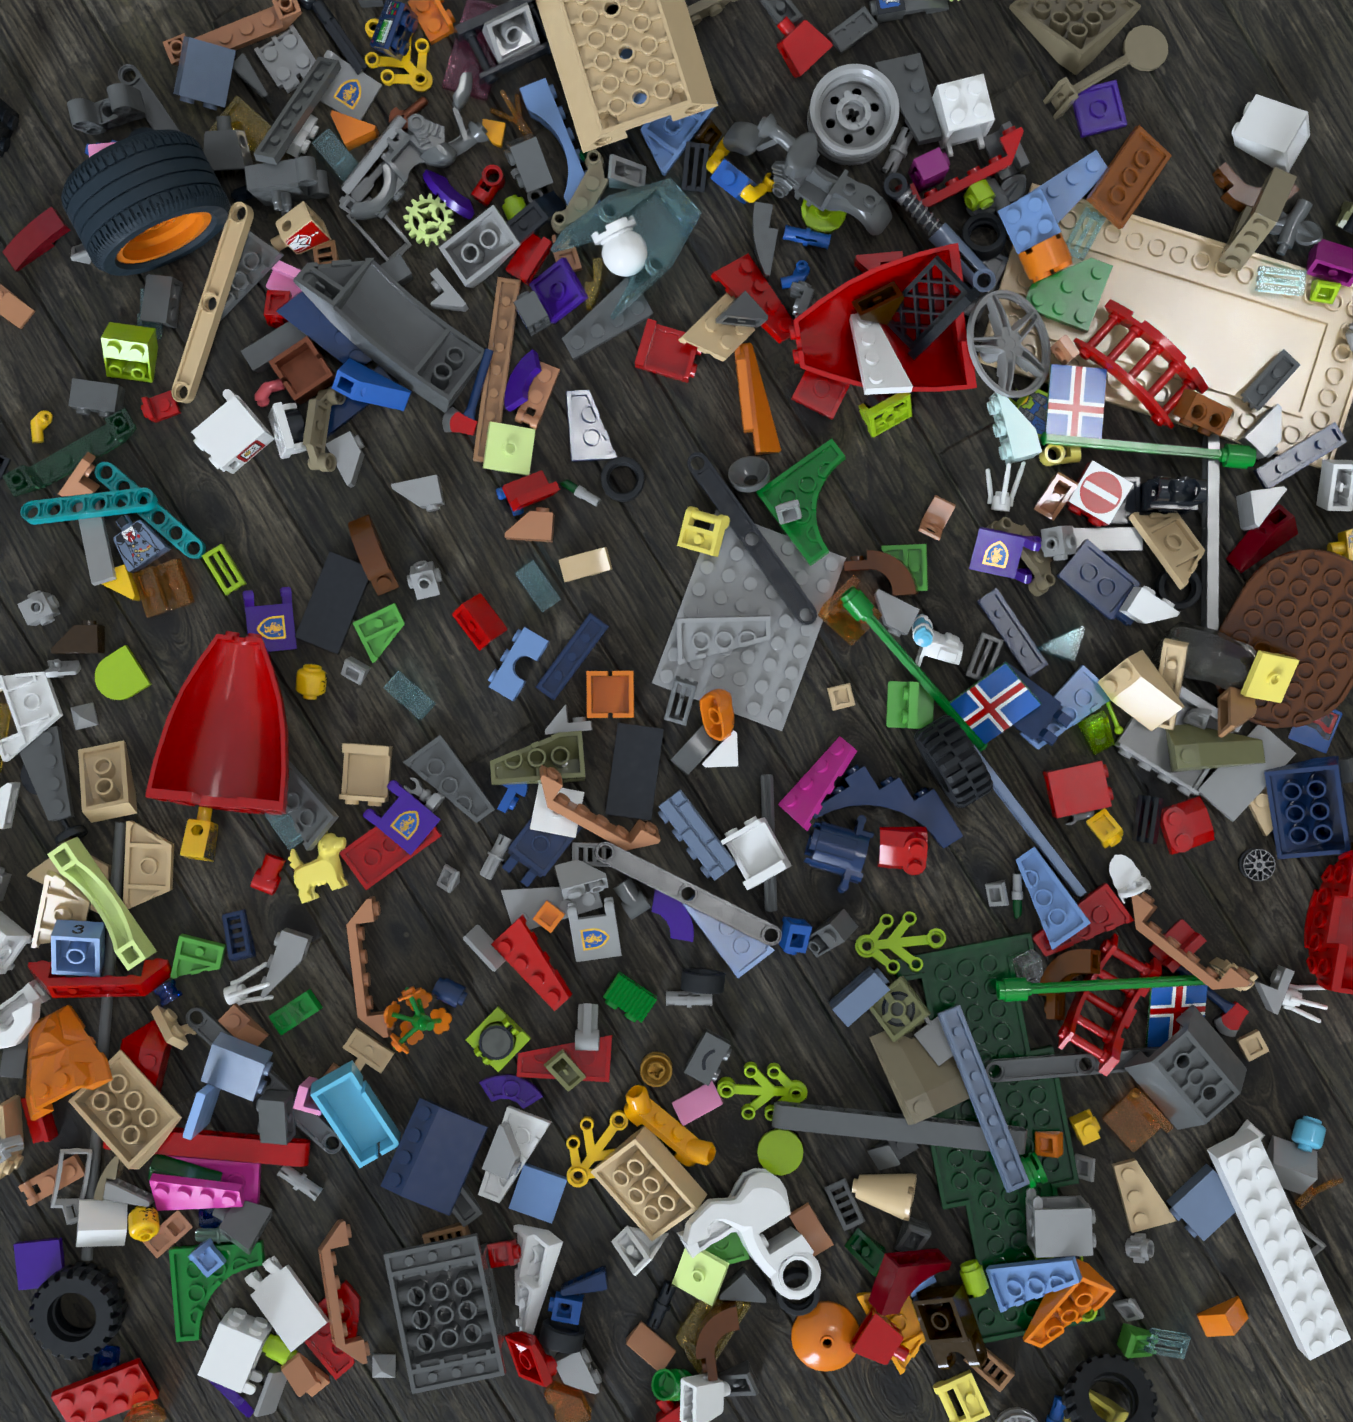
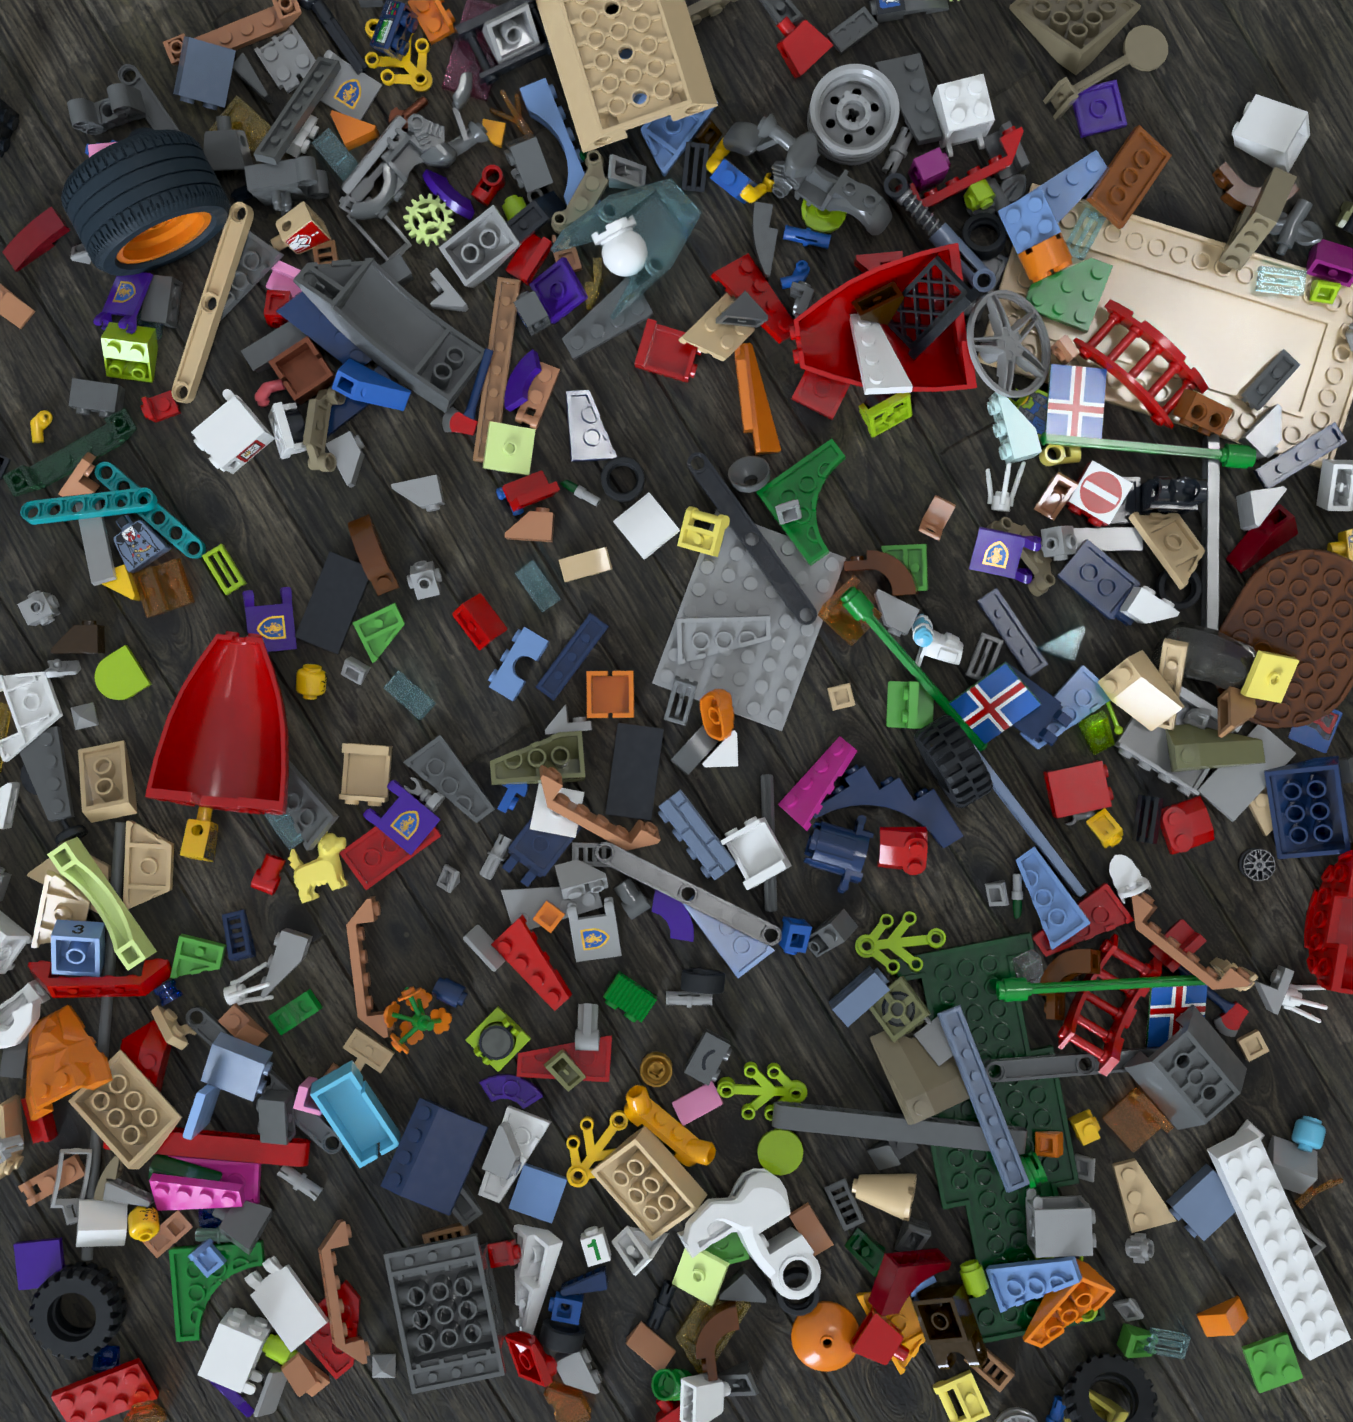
(125, 300): none -> dark purple flag
(595, 1246): none -> white brick
(646, 526): none -> white slope
(1272, 1362): none -> bright green plate

